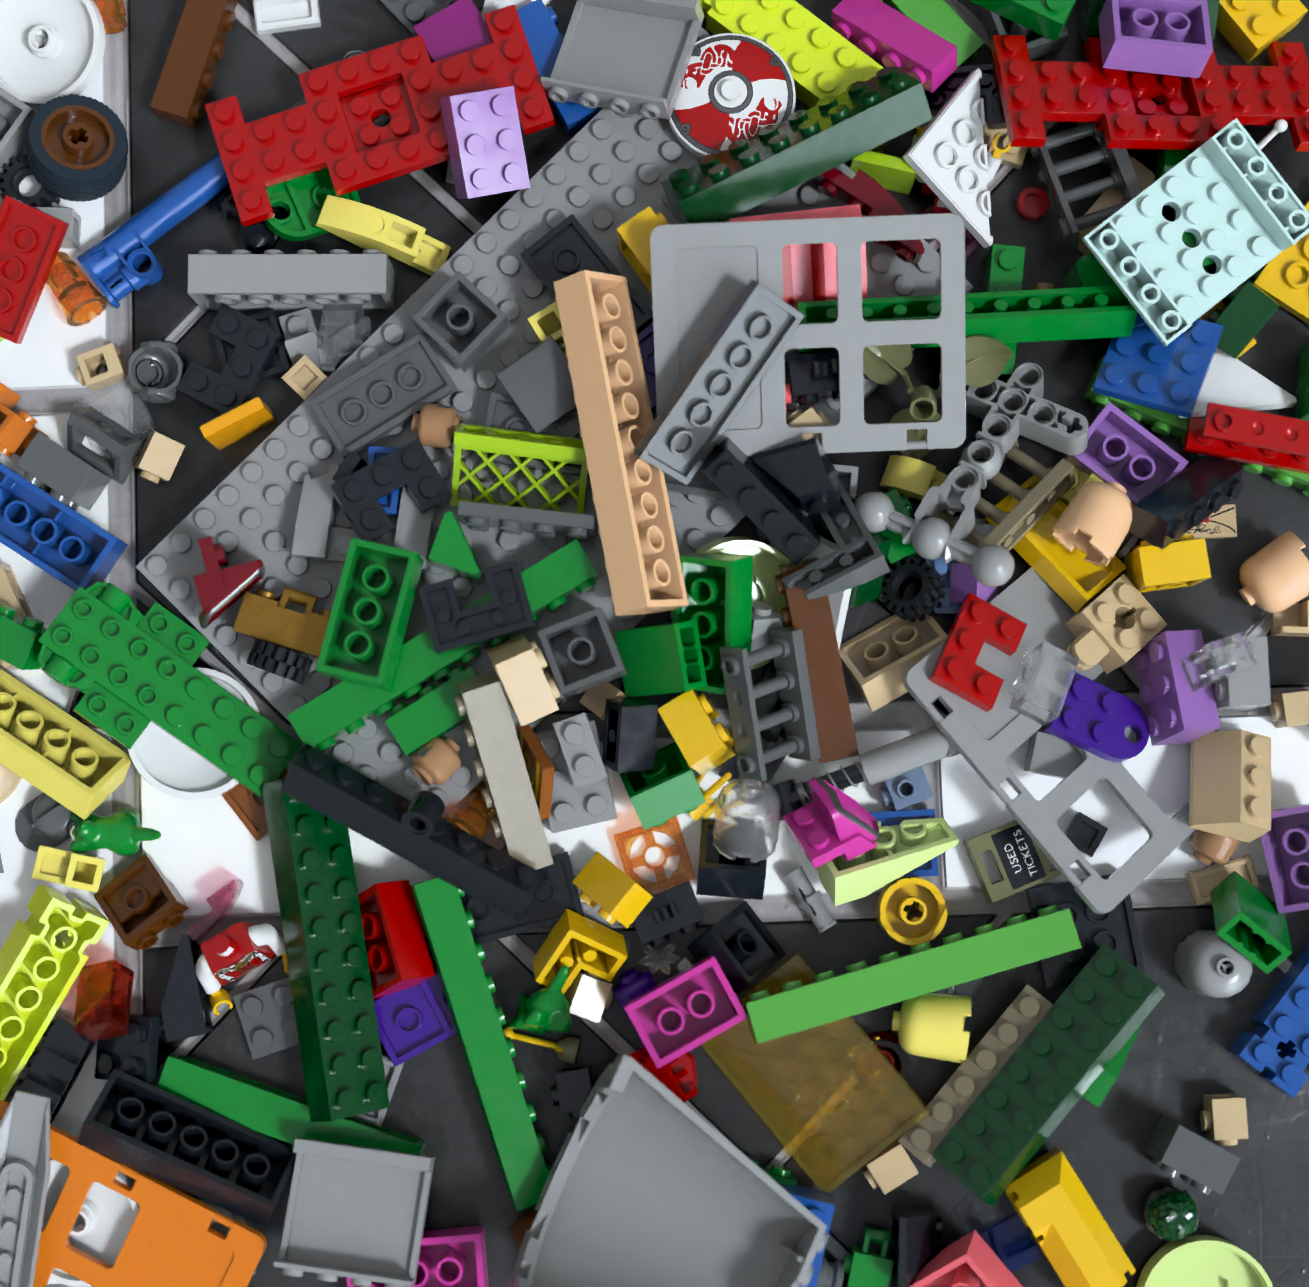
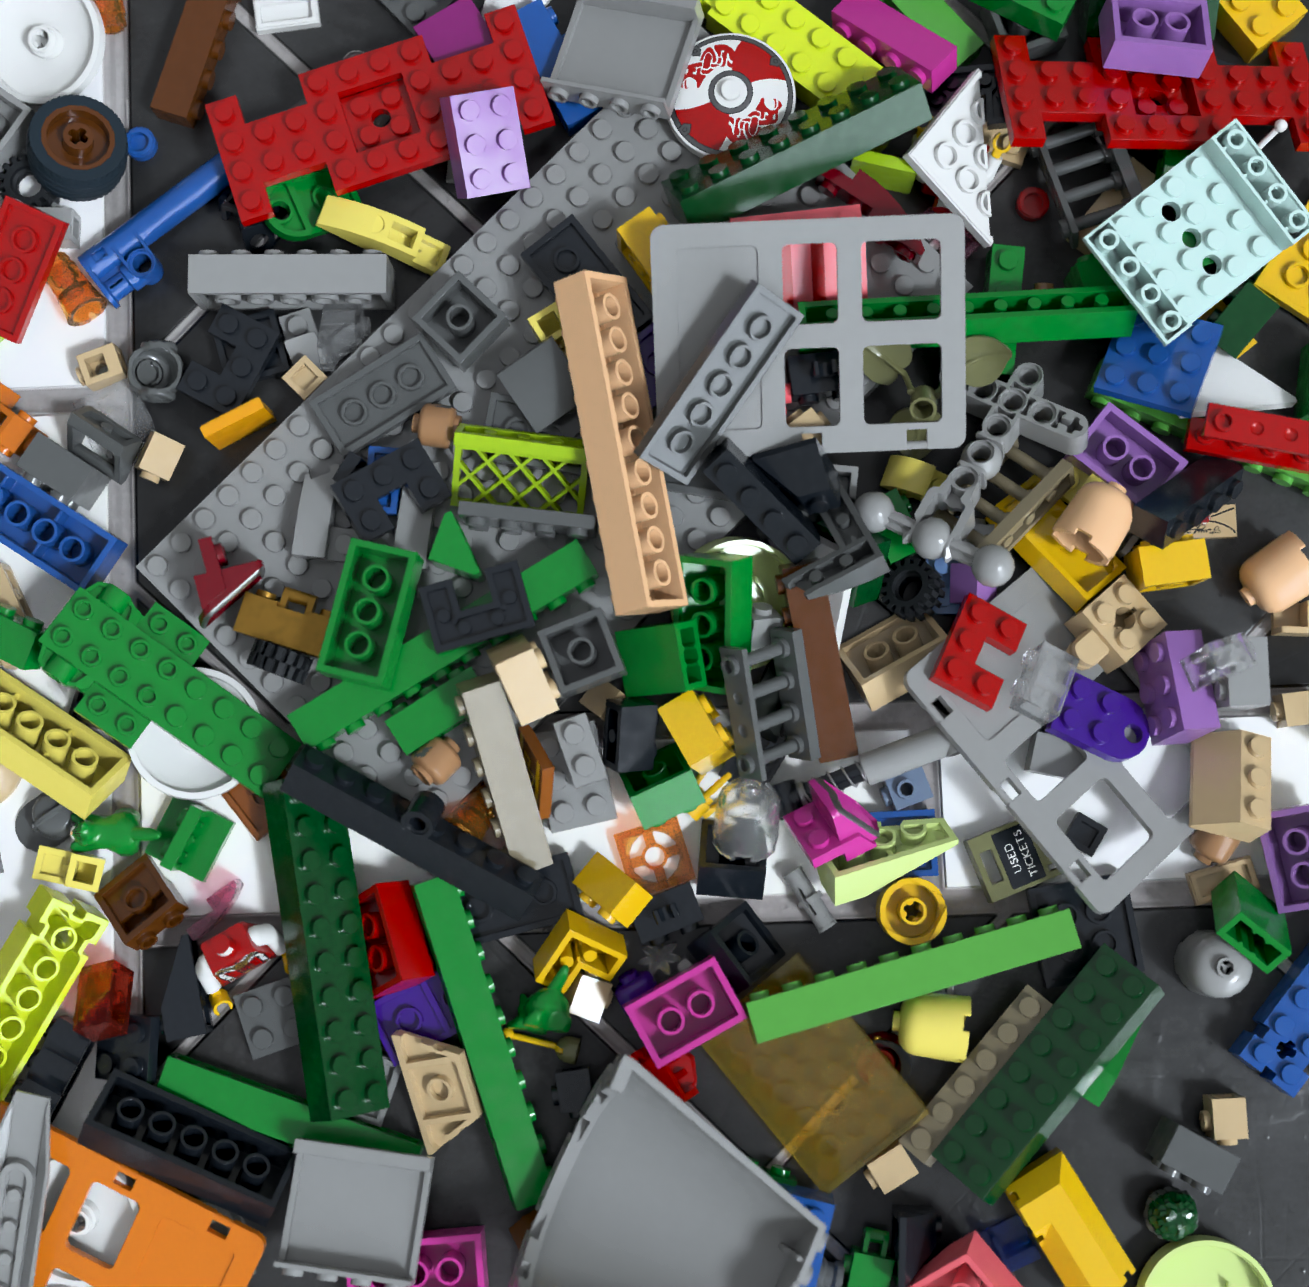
(141, 144): none -> blue tile
(190, 838): none -> green bracket
(438, 1087): none -> tan wing

